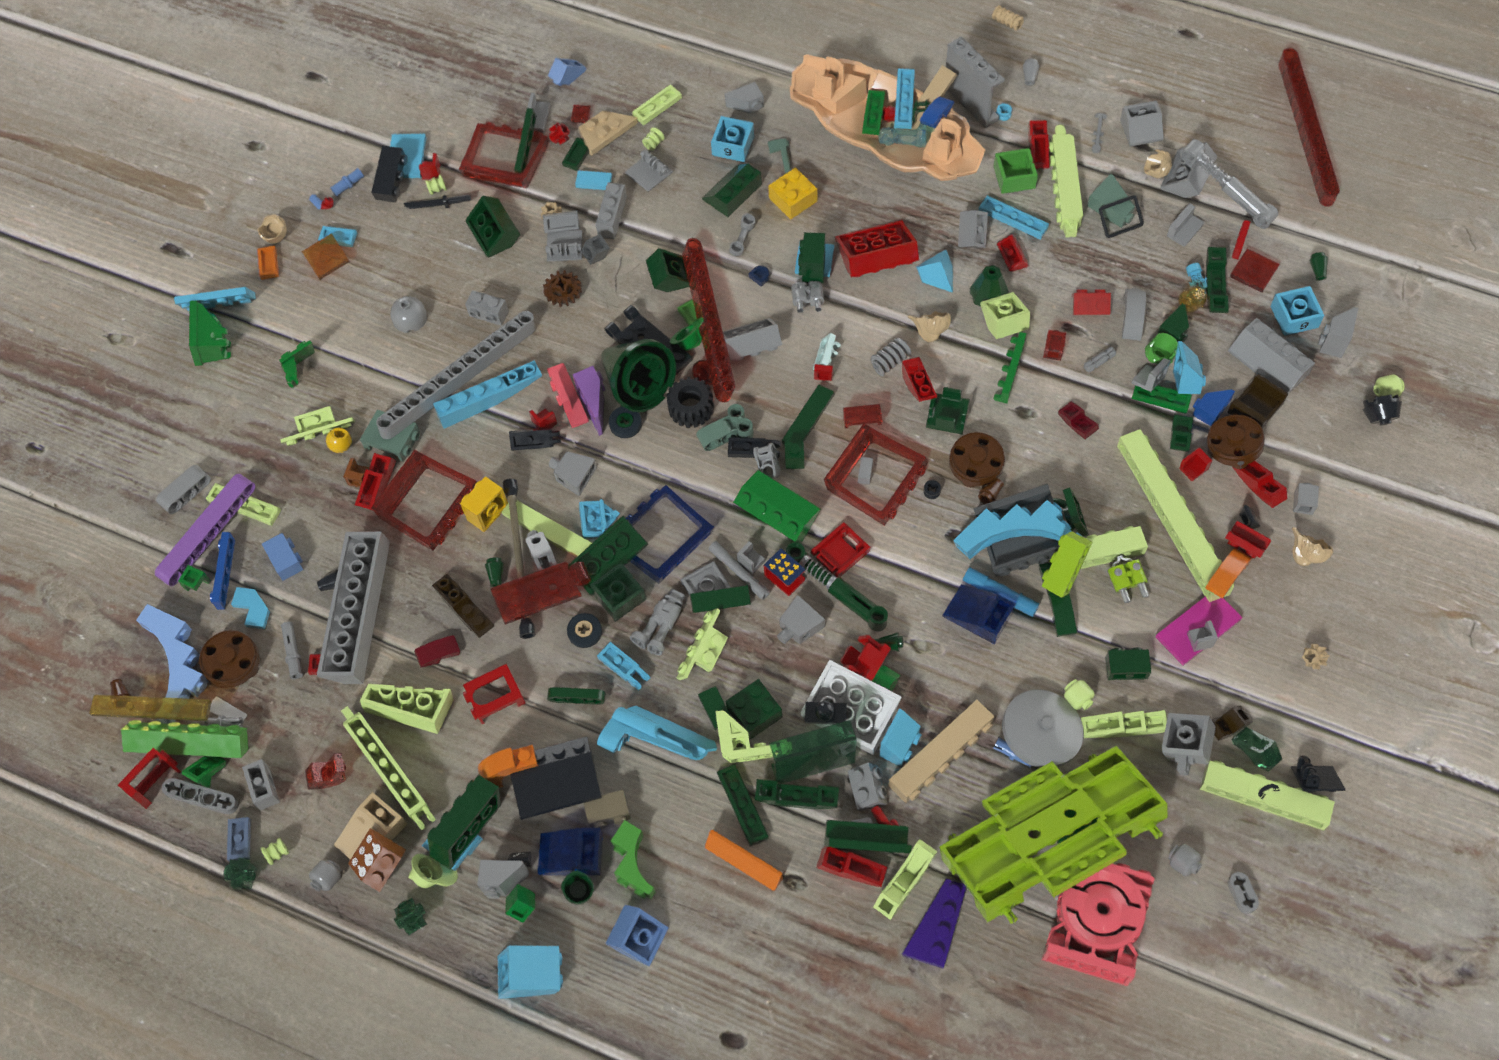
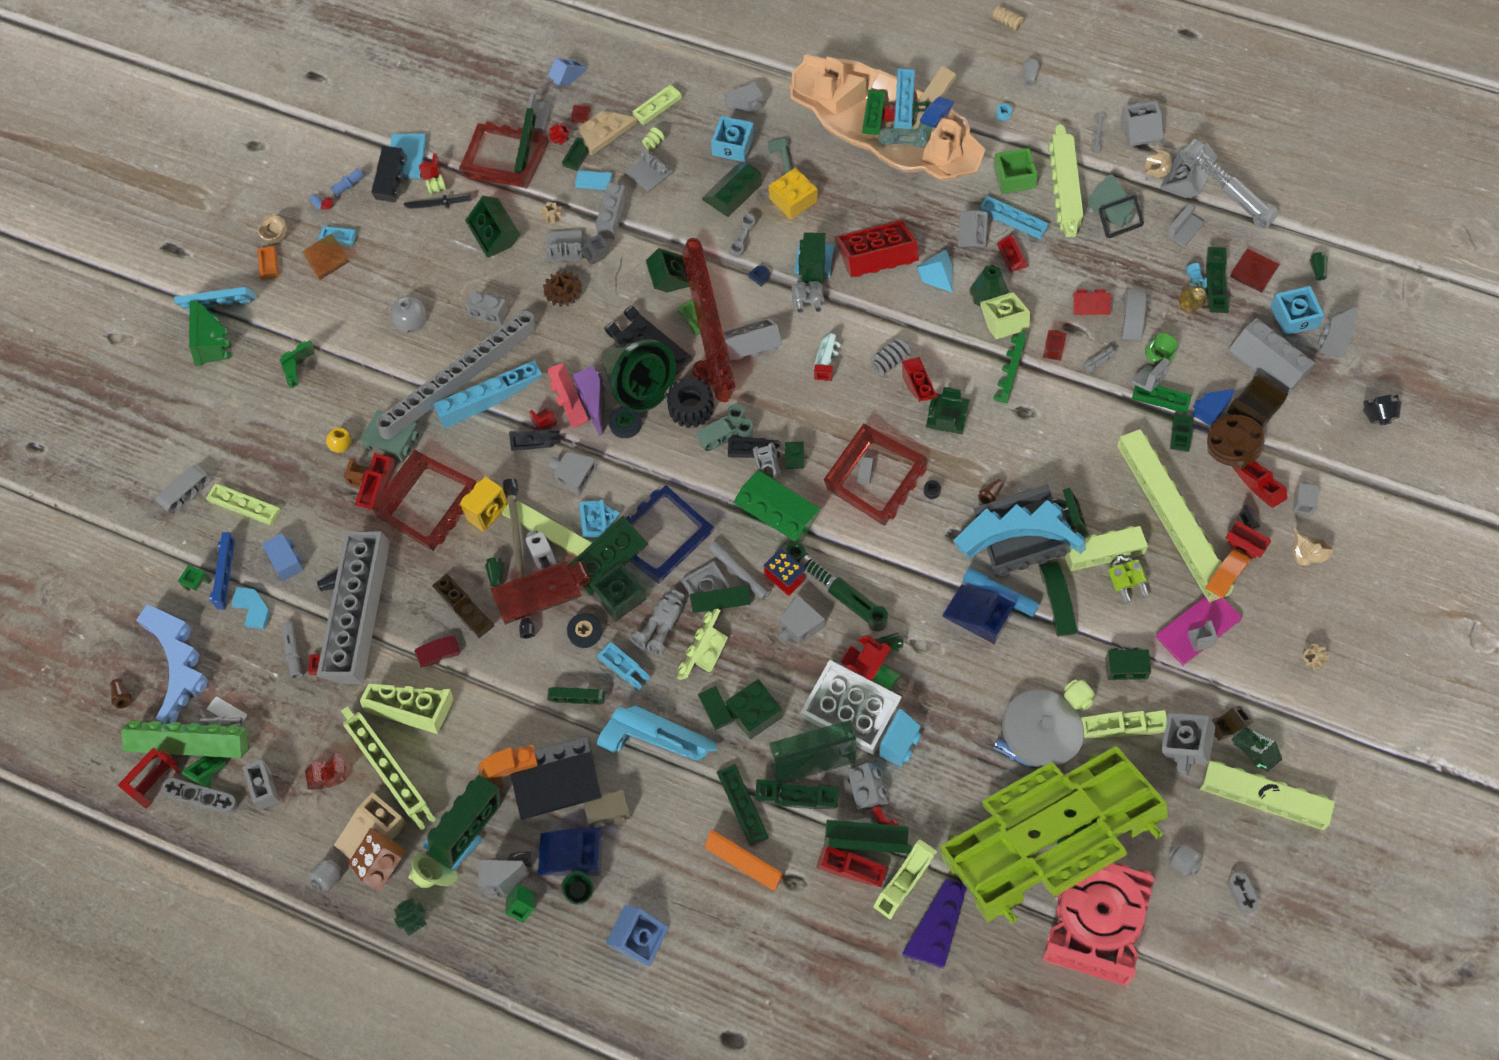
(150, 707): clear yellow tile -> none
(205, 529): medium lavender beam -> none
(229, 659): reddish brown piece -> none
(238, 838): sand blue plate -> none
(240, 873): clear green brick -> none
(275, 851): yellowish green bush -> none
(316, 422): yellowish green bracket -> none
(483, 711): red panel -> none
(529, 971): medium azure slope -> none
(560, 221): light grey tile -> none
(627, 842): bright green arch -> none
(689, 336): green piece -> none
(733, 733): yellowish green bracket -> none
(749, 558): light grey panel -> none
(809, 415): dark green tile -> none
(825, 712): black tile -> none
(837, 553): red container -> none
(862, 414): clear red hinge -> none
(931, 325): tan hair -> none
(941, 751): tan brick -> none
(974, 80): light grey panel -> none
(976, 459): reddish brown piece -> none
(1039, 143): red slope -> none
(1066, 563): lime brick -> none
(1076, 419): dark red slope -> none
(1176, 324): dark green slope -> none
(1187, 371): medium azure slope -> none
(1195, 464): red panel -> none
(1241, 239): red tile -> none
(1308, 127): clear red beam -> none
(1316, 777): black hinge -> none
(1388, 385): yellowish green head -> none

